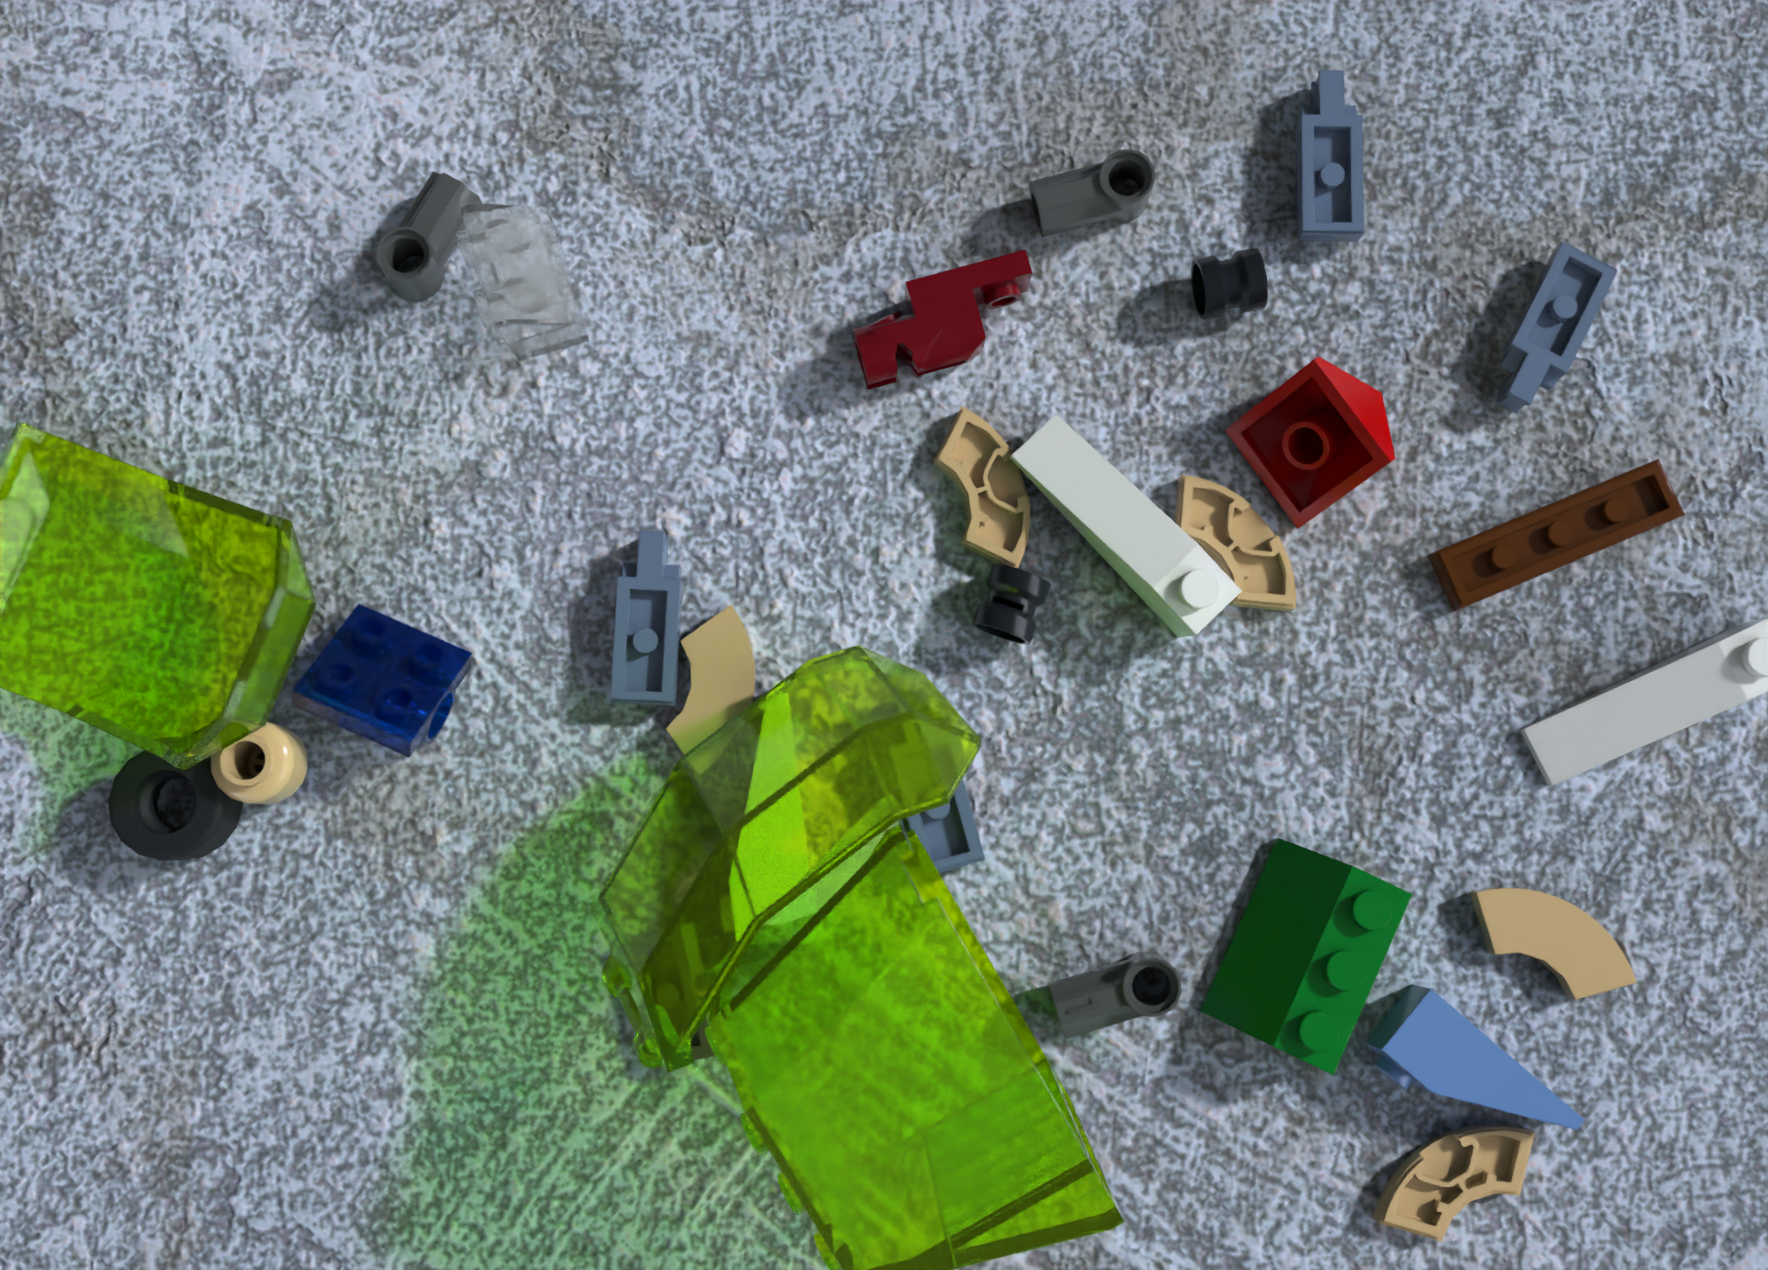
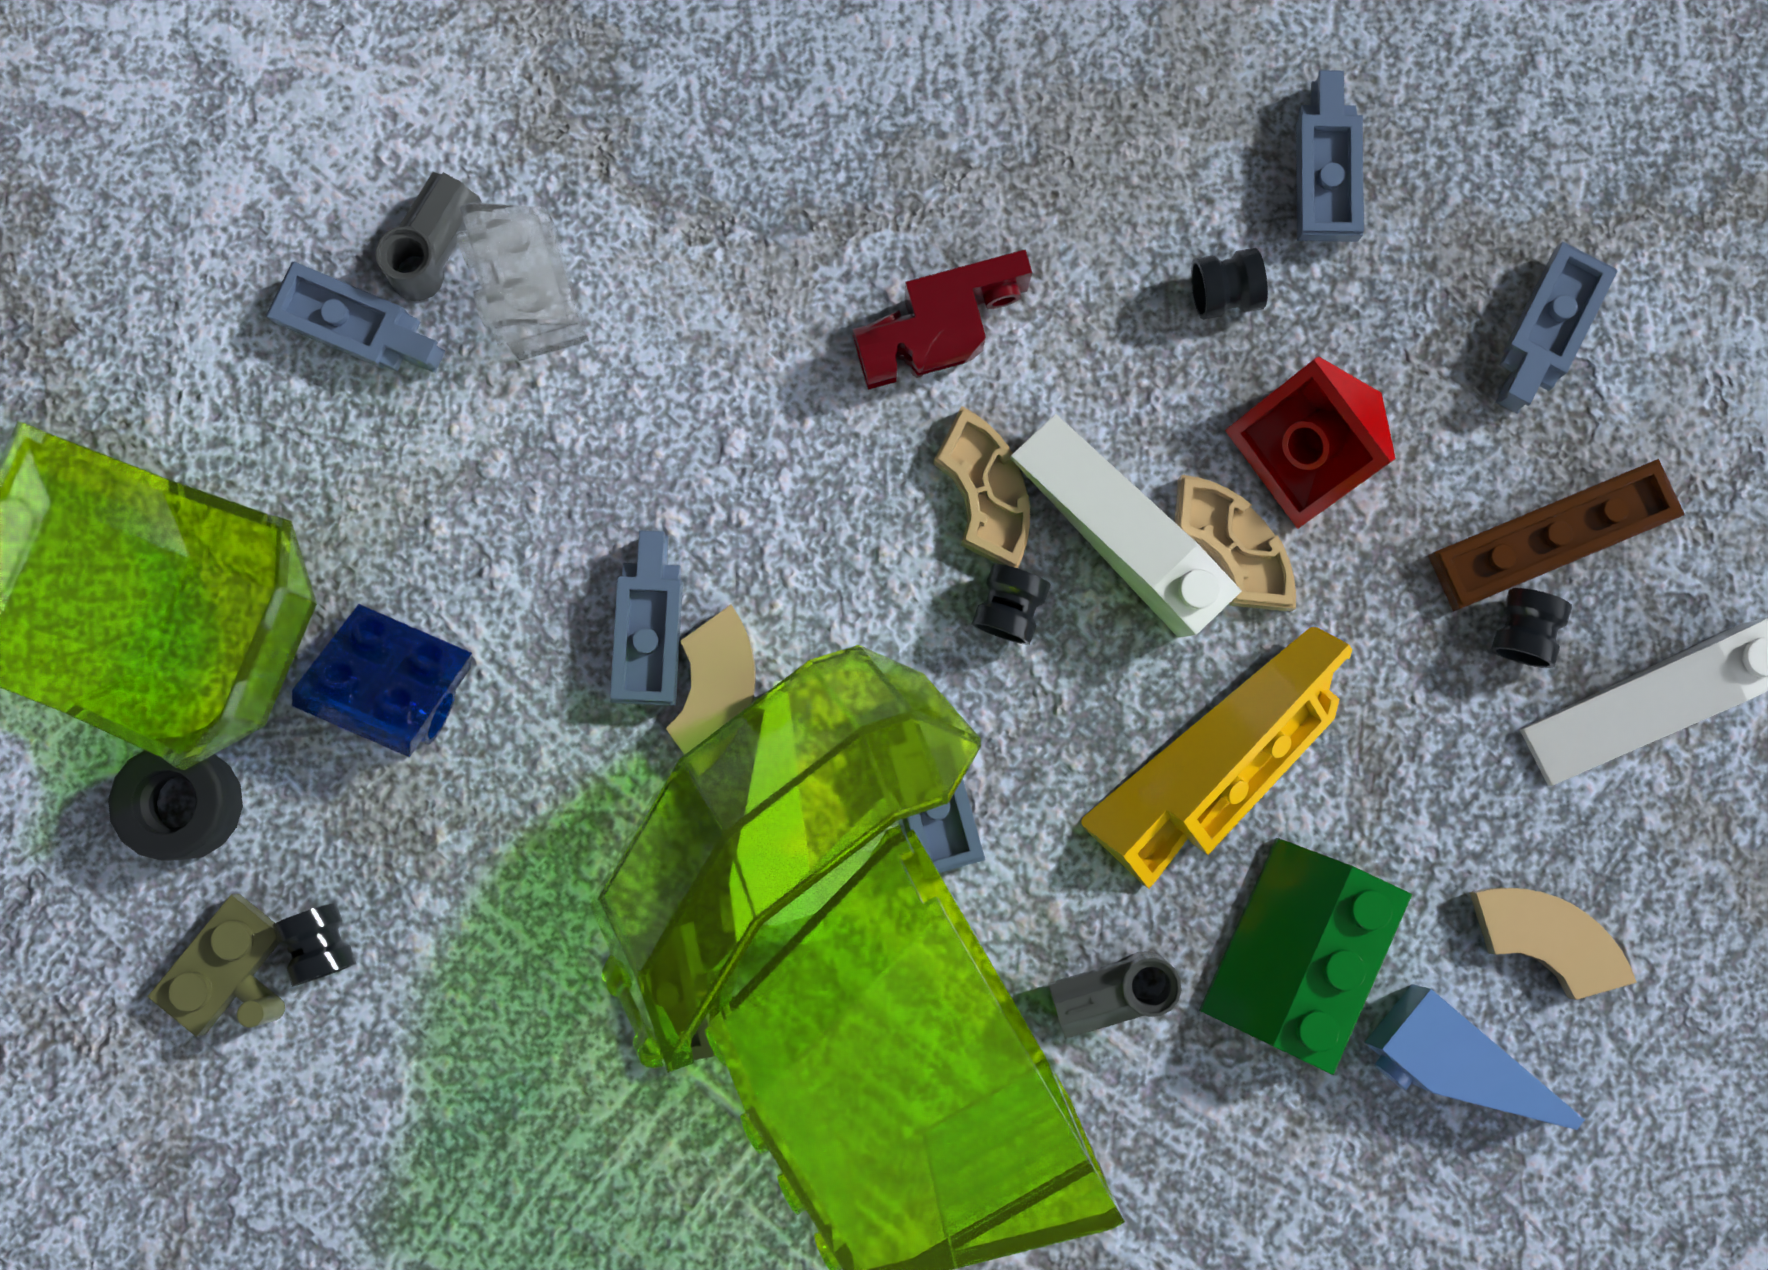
(220, 968): none -> olive plate
(240, 768): tan head -> none
(314, 944): none -> black wheel
(351, 320): none -> sand blue hinge
(1086, 196): dark grey piece -> none
(1222, 761): none -> yellow wedge
(1452, 1173): tan tile -> none
(1531, 627): none -> black wheel

